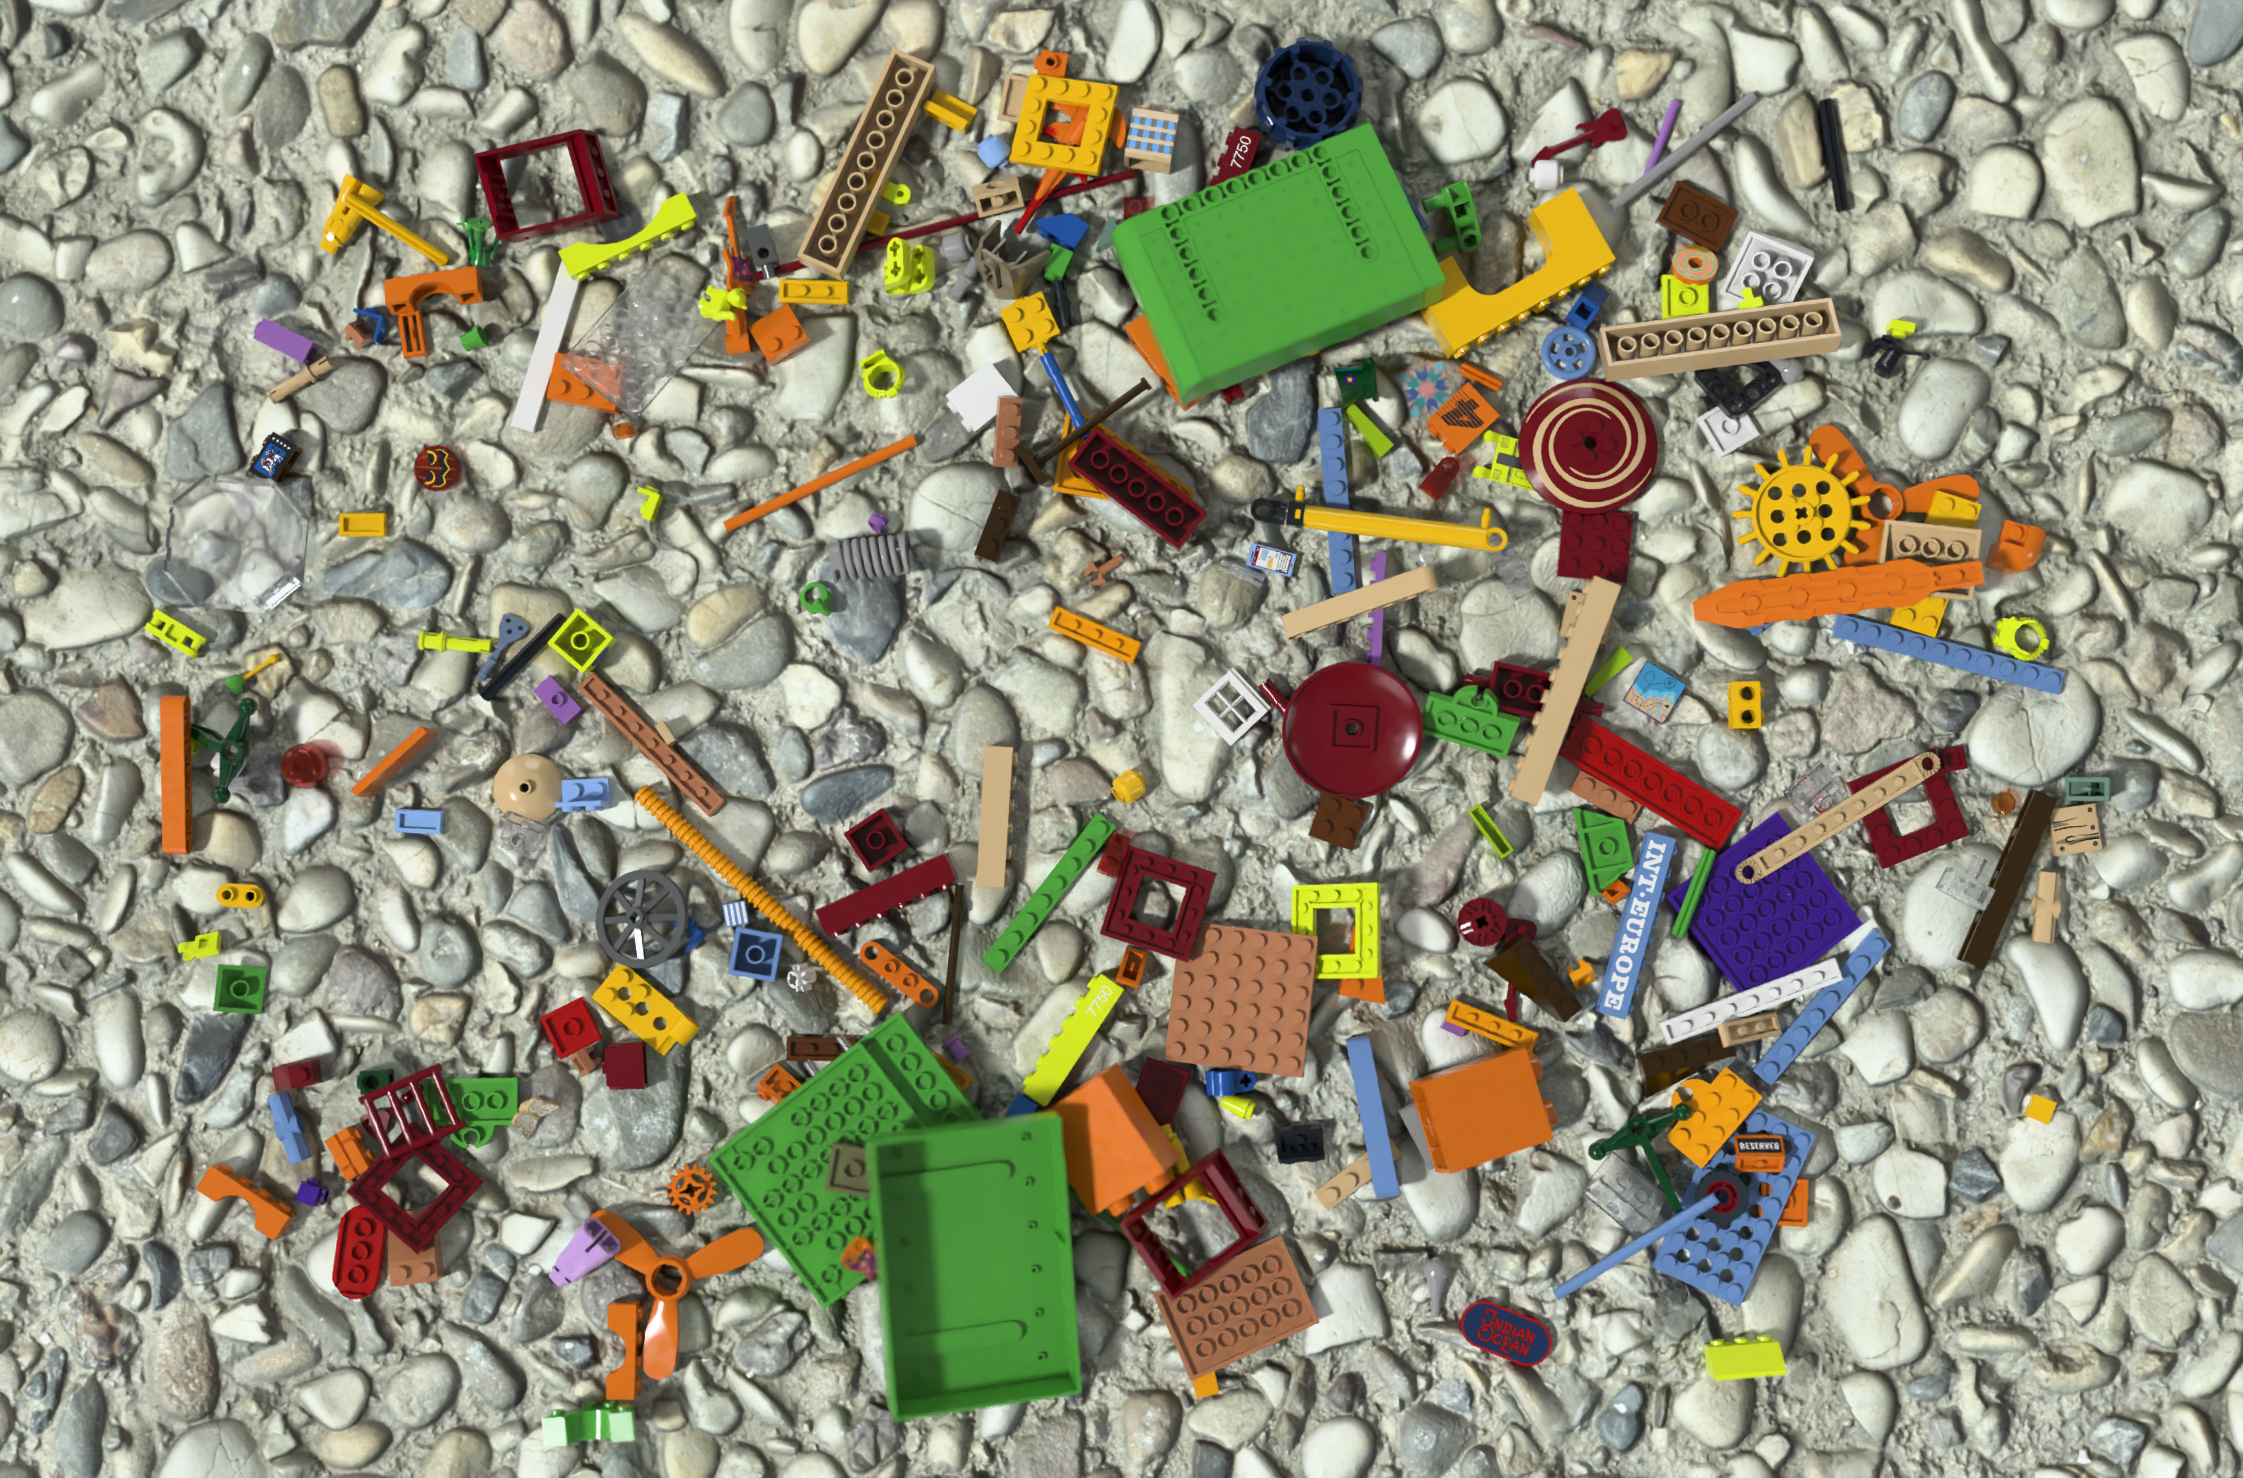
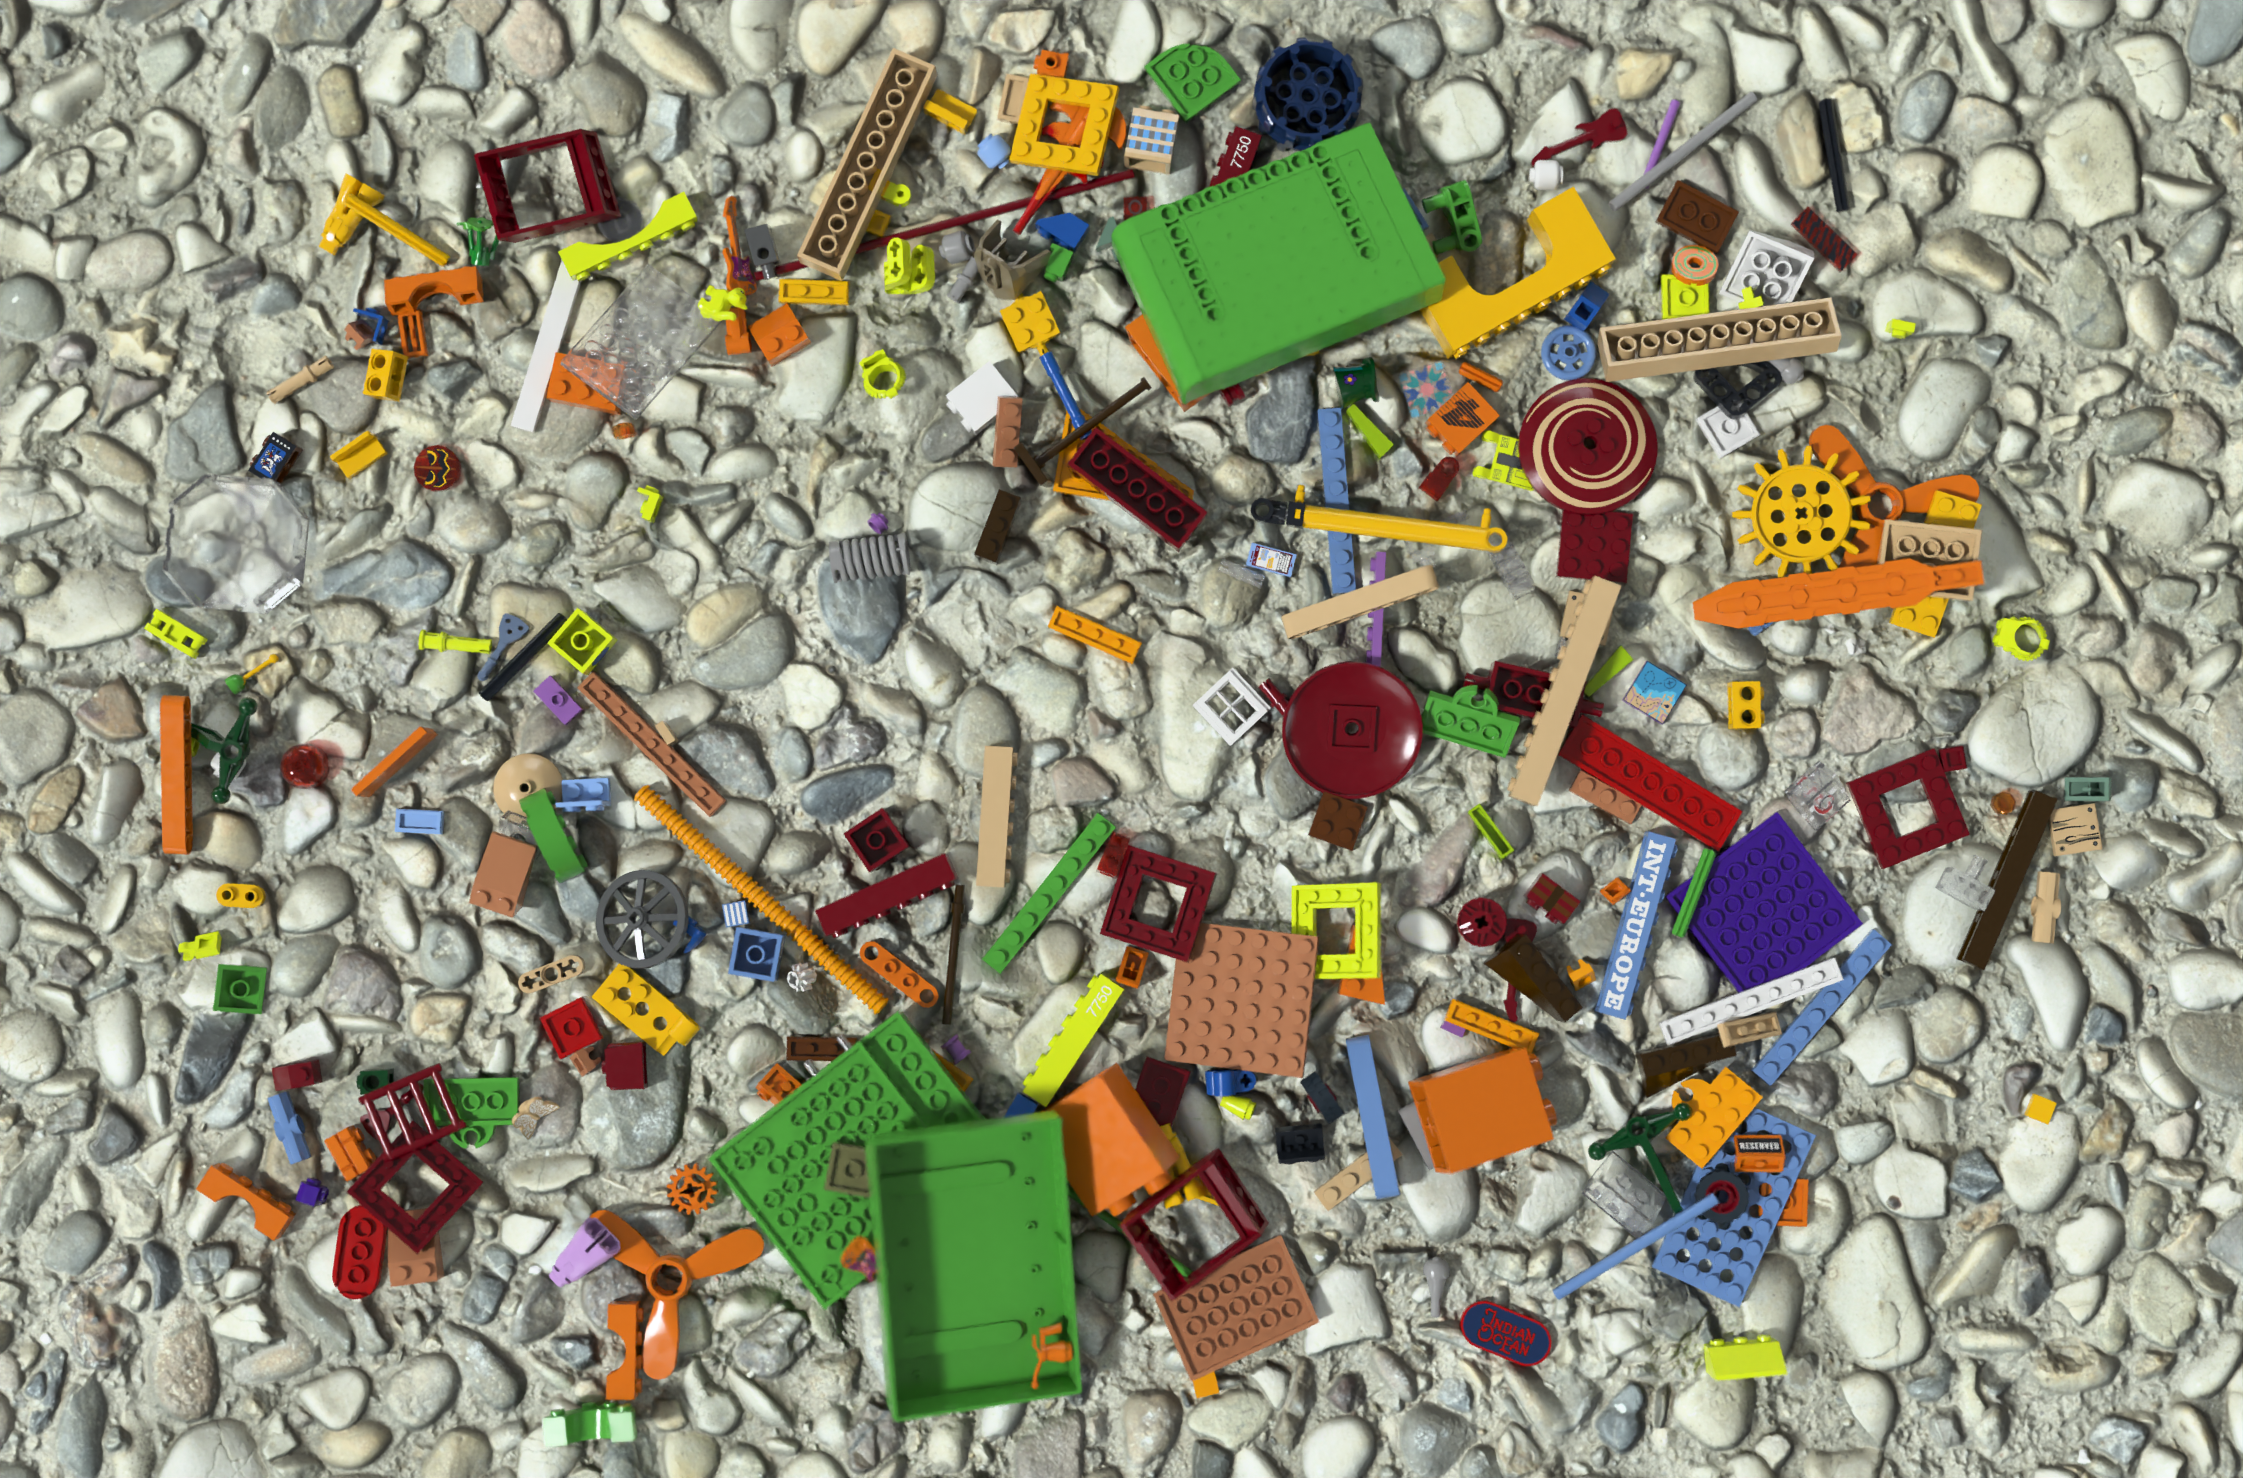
(285, 341): medium lavender brick -> none
(359, 454): none -> yellow panel
(363, 524): yellow tile -> none
(385, 375): none -> yellow brick
(474, 339): bright green piece -> none
(503, 875): none -> nougat slope
(538, 985): none -> tan beam
(551, 837): none -> bright green brick
(820, 483): orange piece -> none
(820, 605): bright green piece -> none
(998, 196): tan brick -> none
(1057, 1351): none -> orange piece
(1062, 304): black pin -> none
(1105, 568): nougat bar -> none
(1129, 786): yellow head -> none
(1192, 77): none -> bright green plate
(1322, 1097): none -> black wheel
(1551, 899): none -> brick
(1603, 848): bright green wing -> none
(1824, 239): none -> clear red tile
(1837, 817): tan plate -> none
(1888, 362): black piece -> none
(1948, 654): medium blue plate -> none
(2016, 548): orange brick -> none

